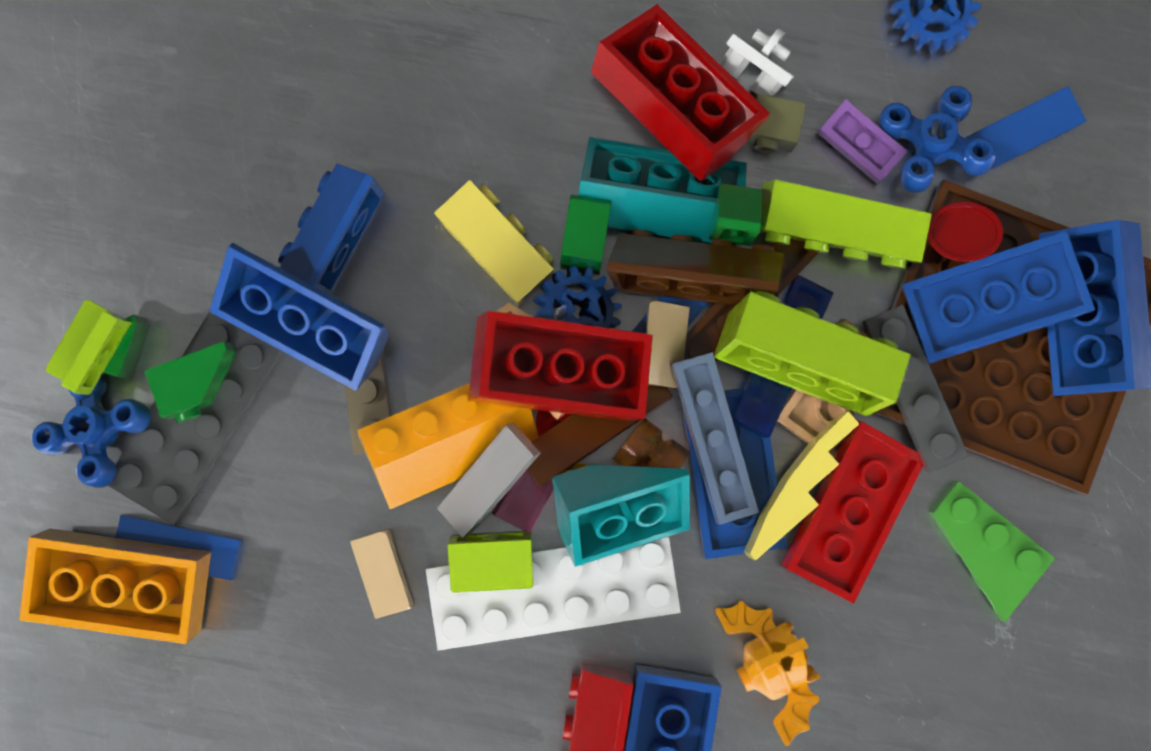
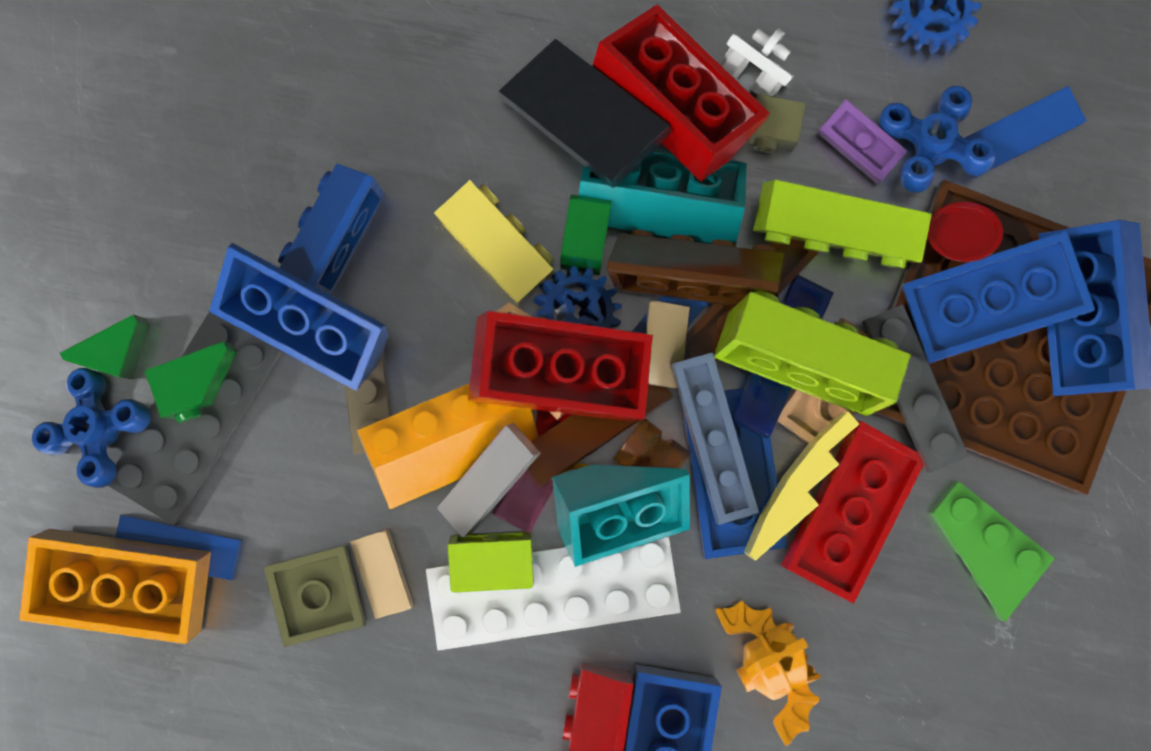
(87, 347): lime panel -> none
(314, 595): none -> olive plate
(585, 113): none -> black tile
(737, 214): green slope -> none

